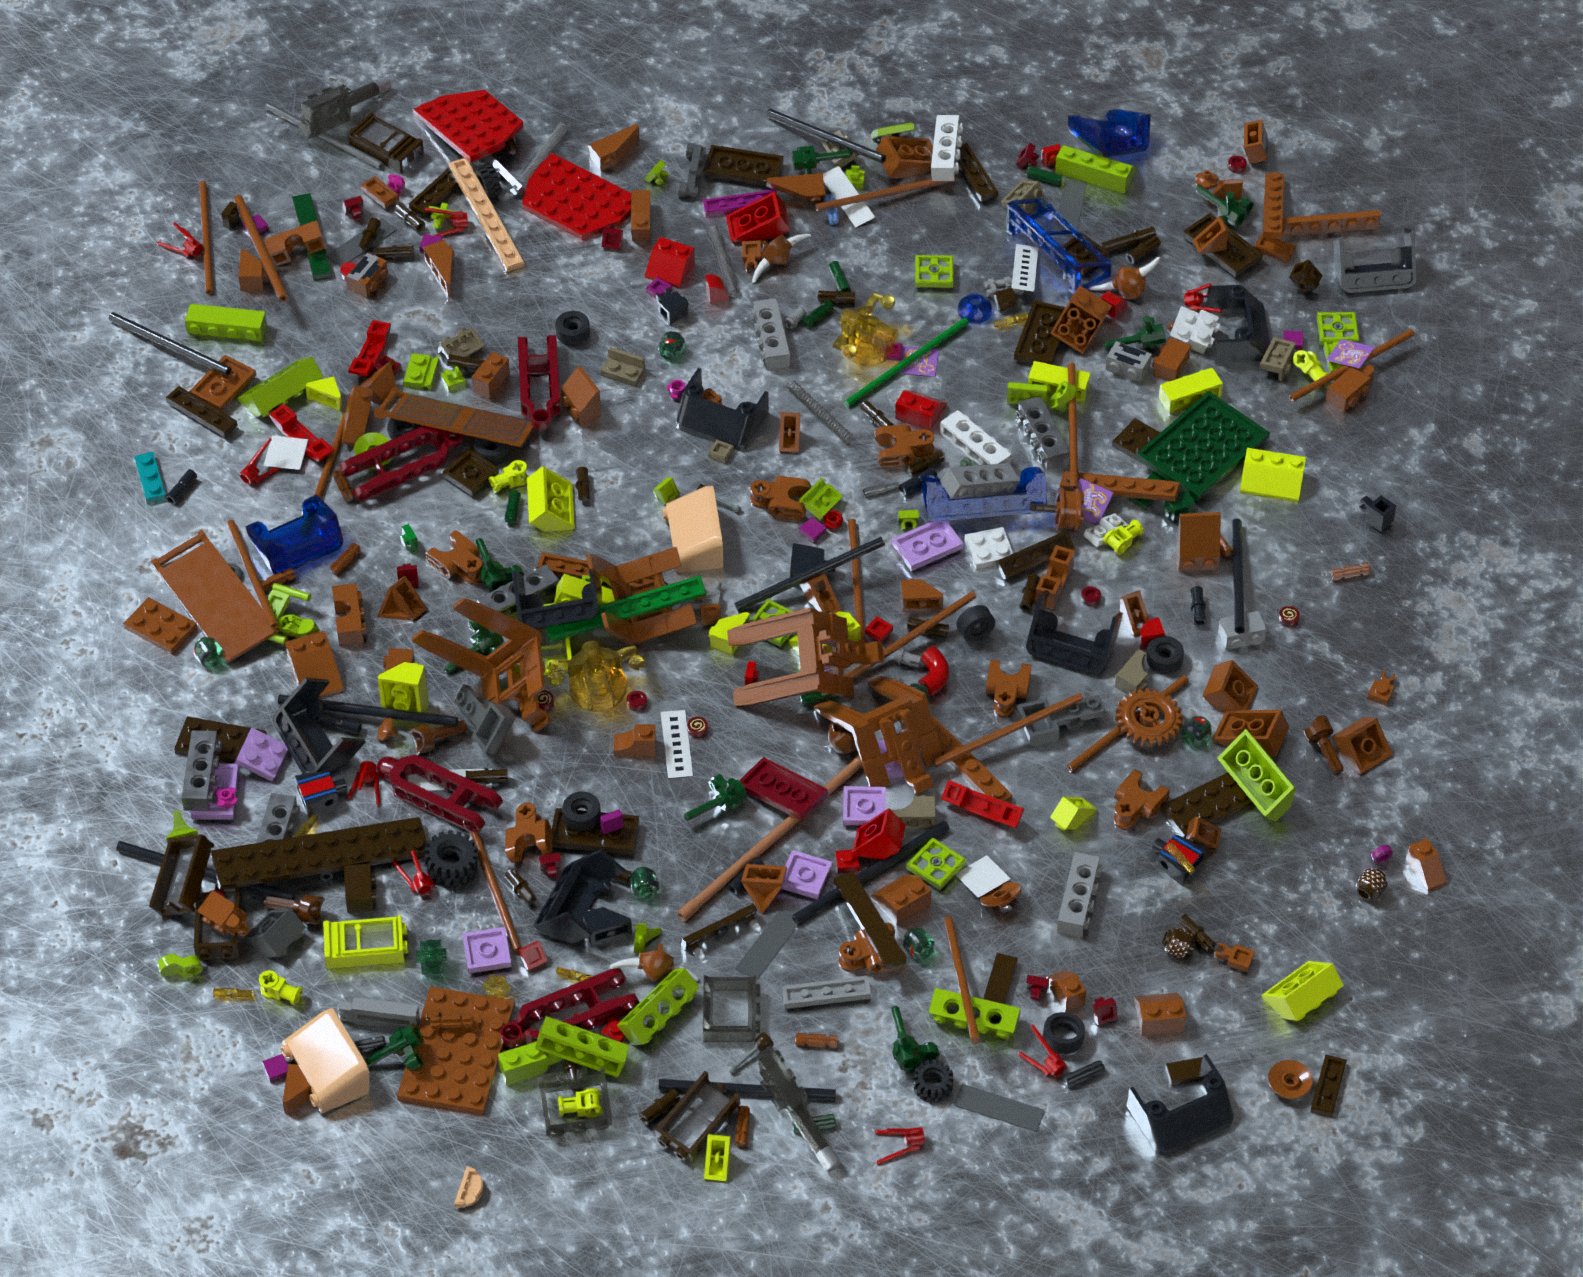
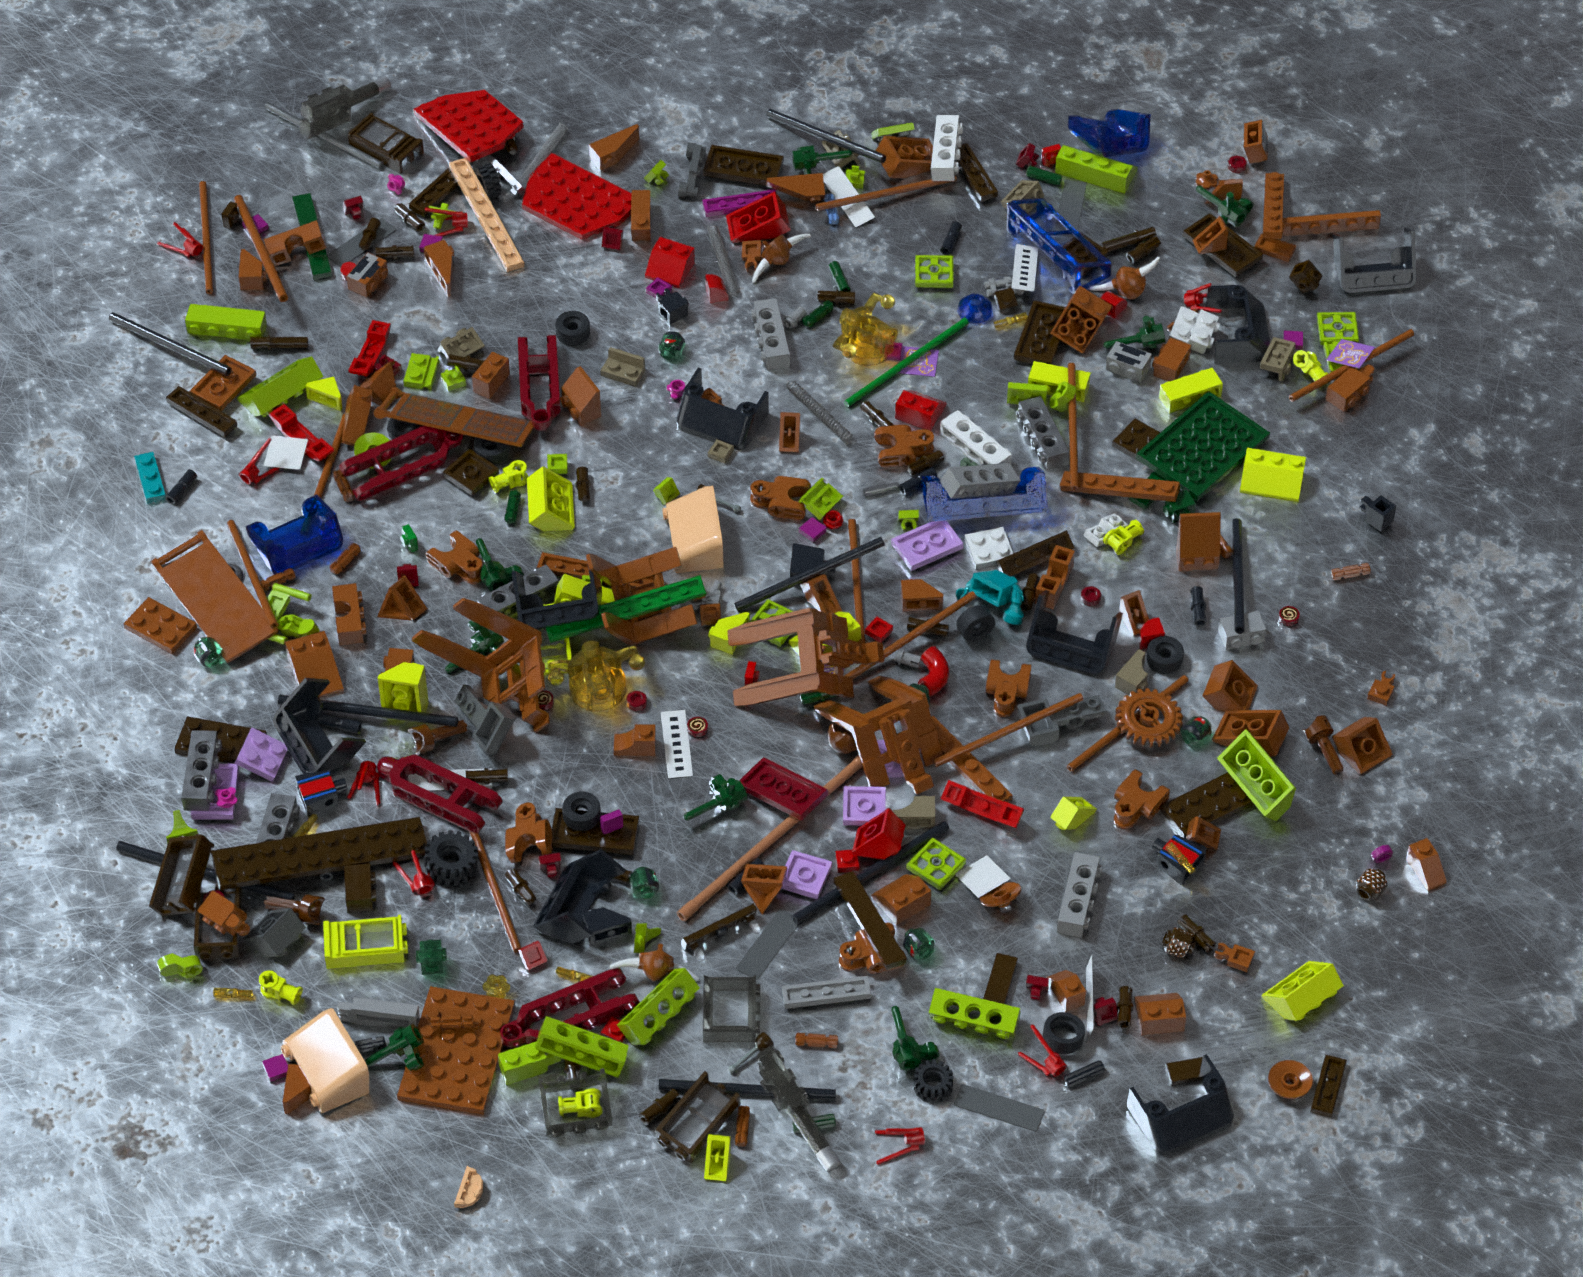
(278, 342): none -> dark brown axle
(380, 192): dark orange plate -> none
(386, 729): dark orange plant -> none
(486, 950): lavender plate -> none
(557, 463): none -> lime plate
(950, 238): none -> black piece
(963, 986): dark orange piece -> none
(998, 590): none -> teal torso
(1066, 509): dark orange wheel -> none
(1089, 998): none -> white sticker
(1095, 501): medium lavender sticker -> none
(1124, 1007): none -> dark brown pin

